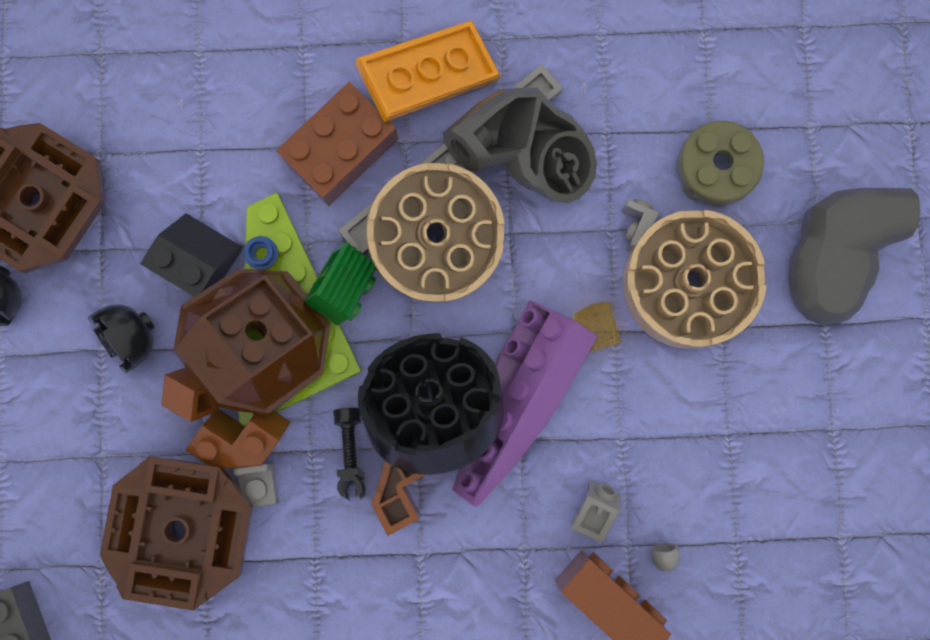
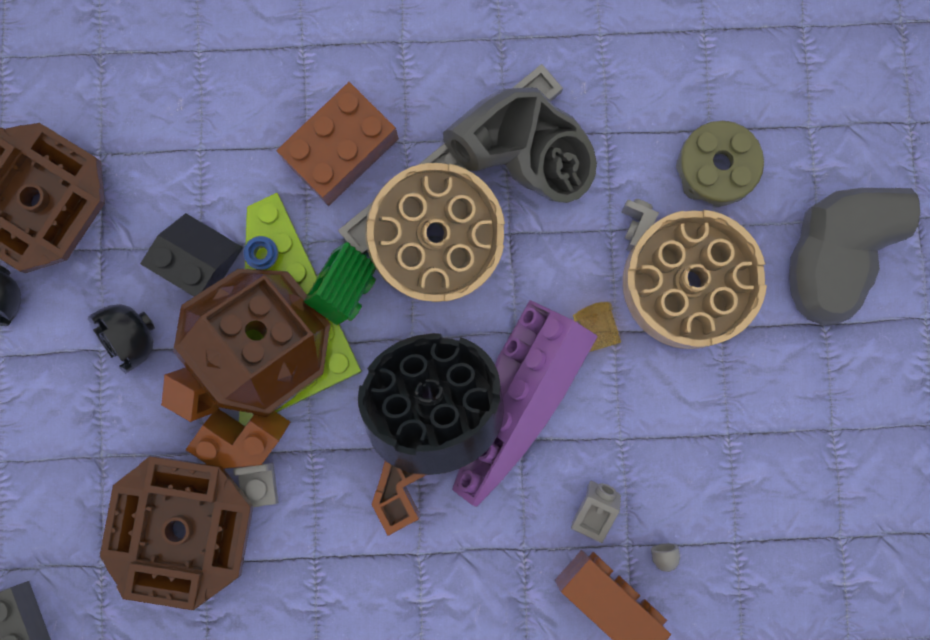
(347, 419): black bar -> none
(427, 70): light orange tile -> none

